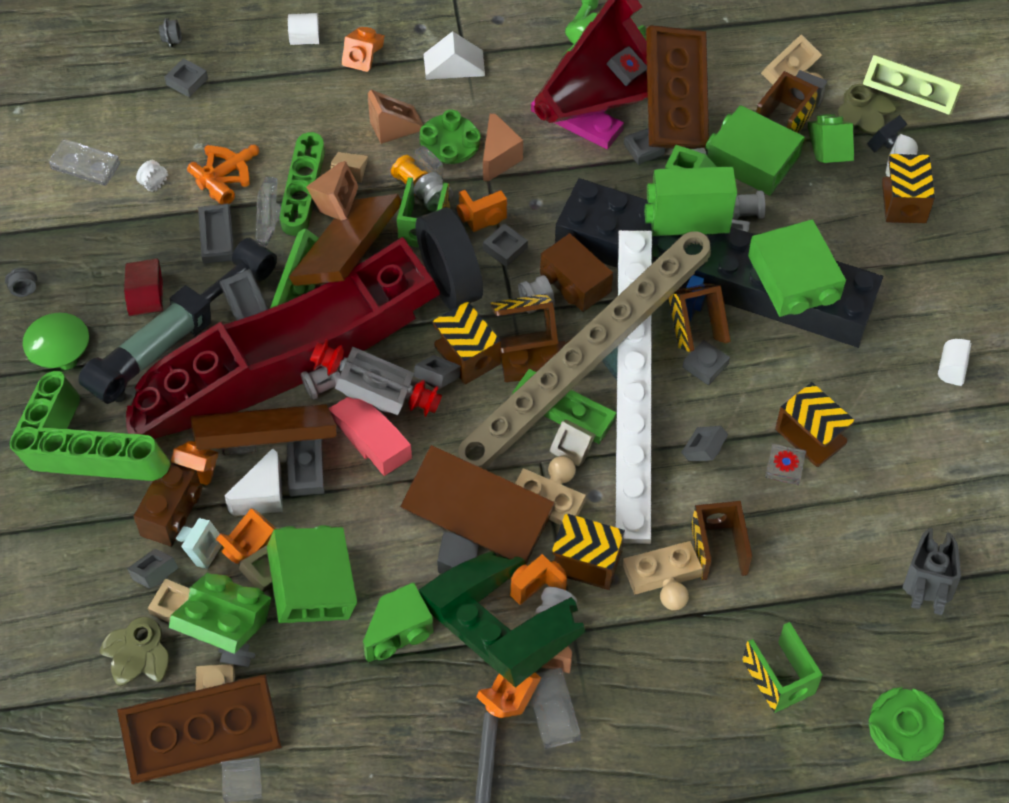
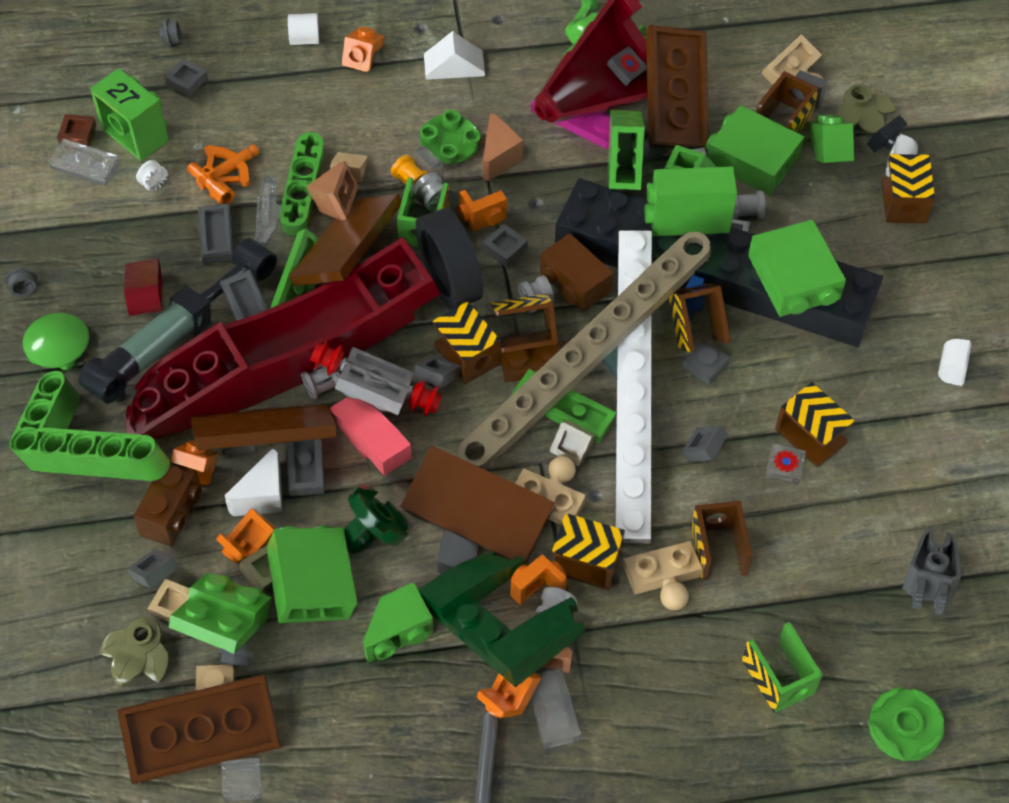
(77, 129): none -> copper plate
(130, 113): none -> bright green brick
(200, 542): light aqua tile -> none
(373, 521): none -> dark green tile
(392, 117): nougat slope -> none
(625, 149): none -> bright green brick
(912, 84): yellowish green brick -> none

